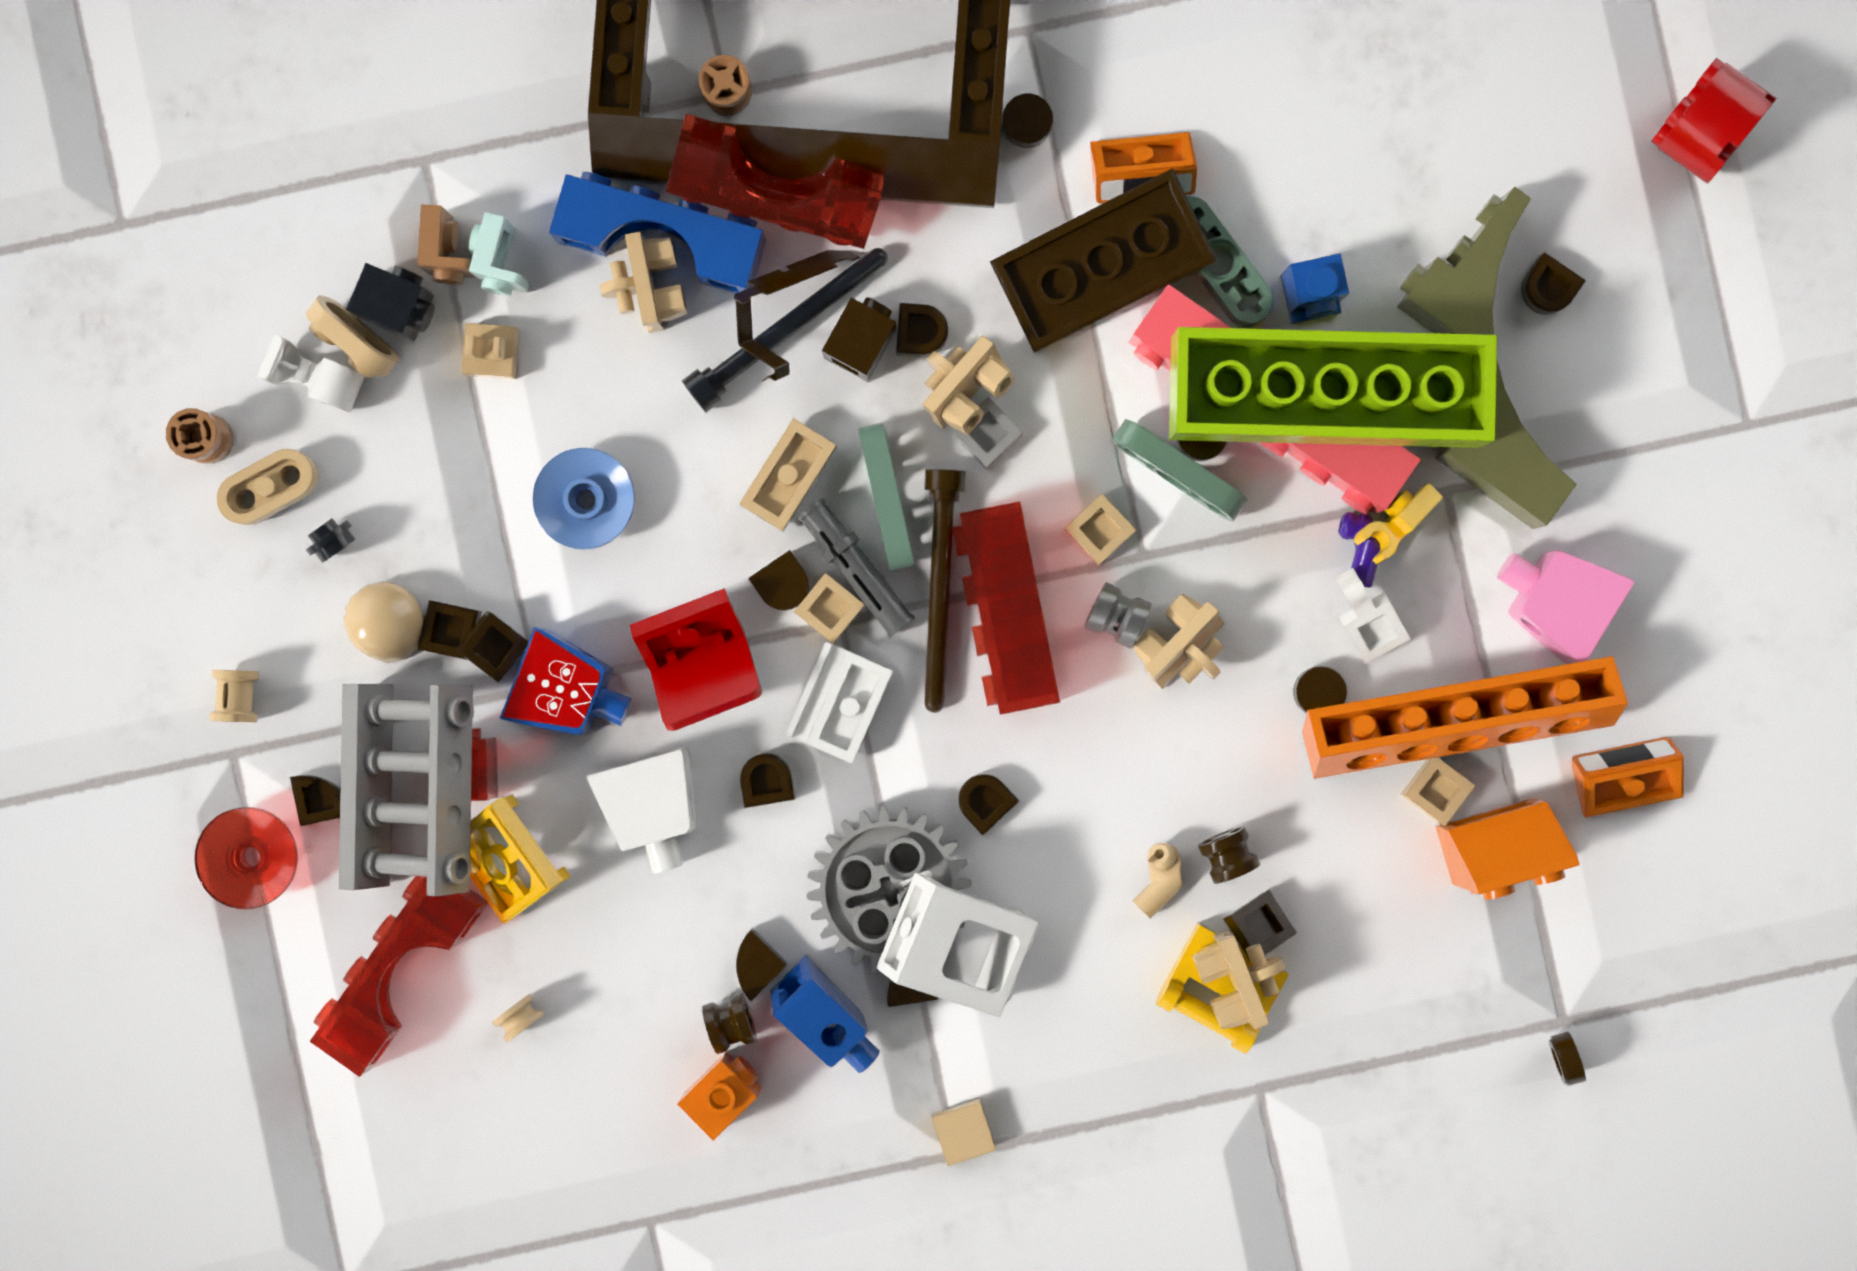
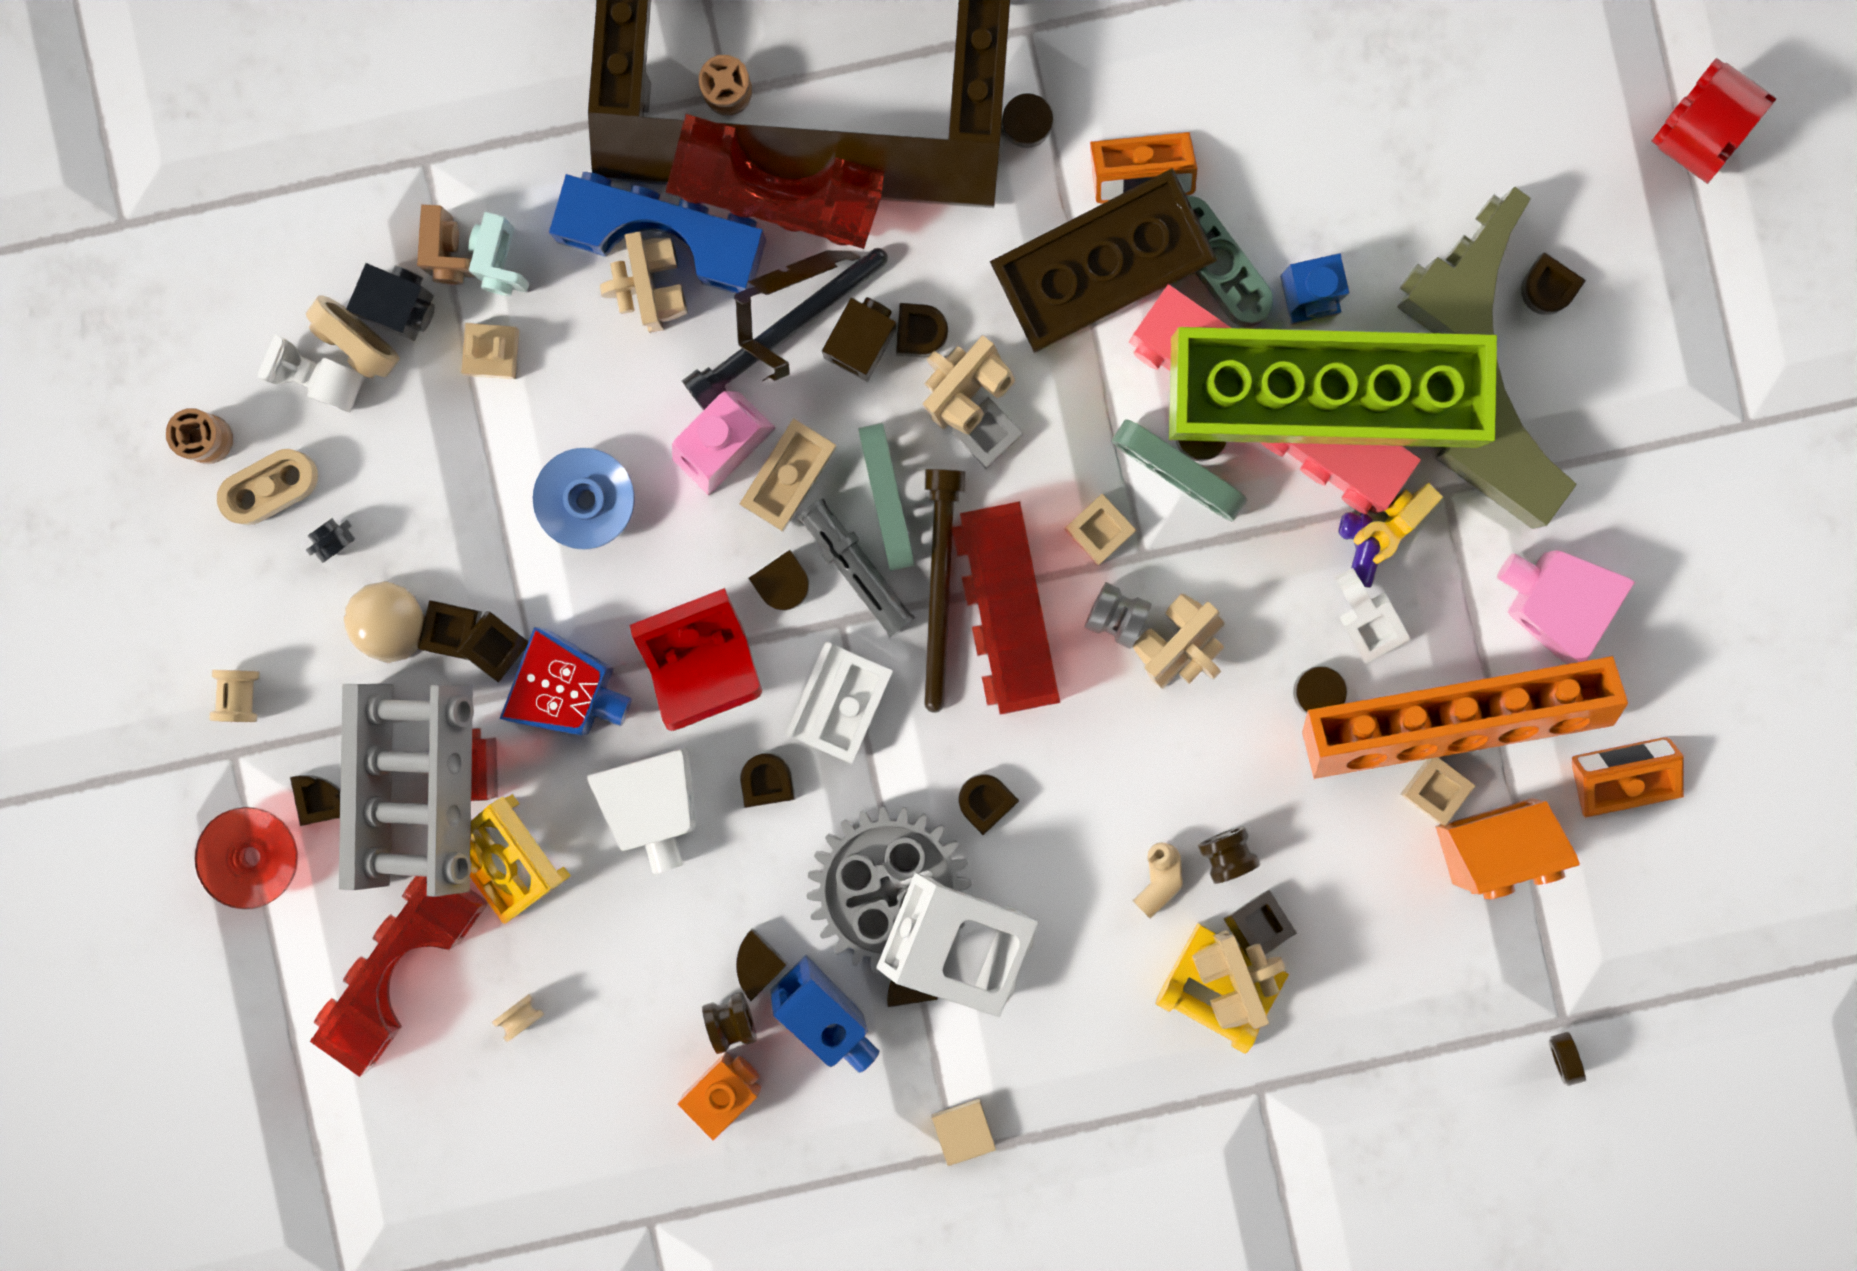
(720, 440): none -> bright pink torso
(829, 608): tan tile -> none

